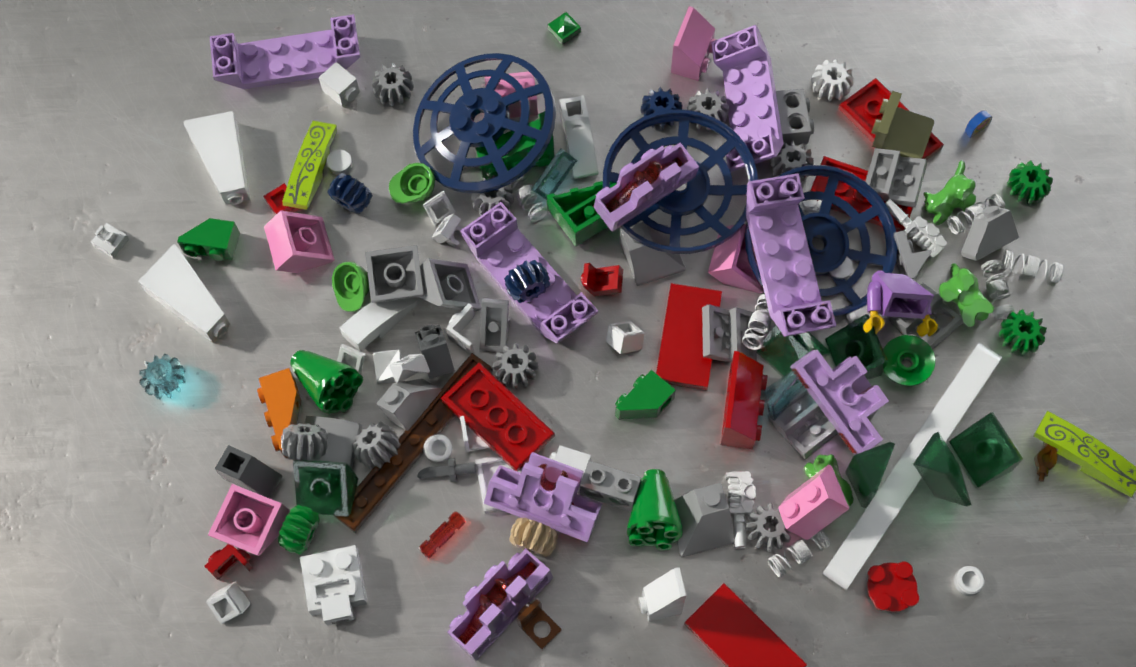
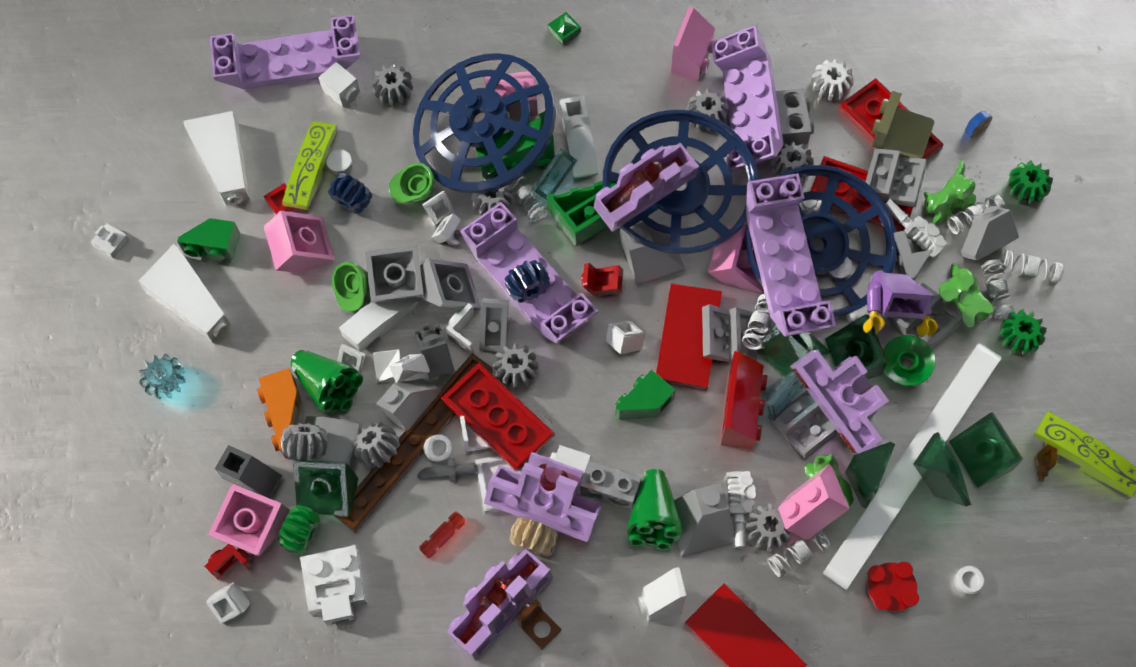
(659, 102): dark blue gear -> none

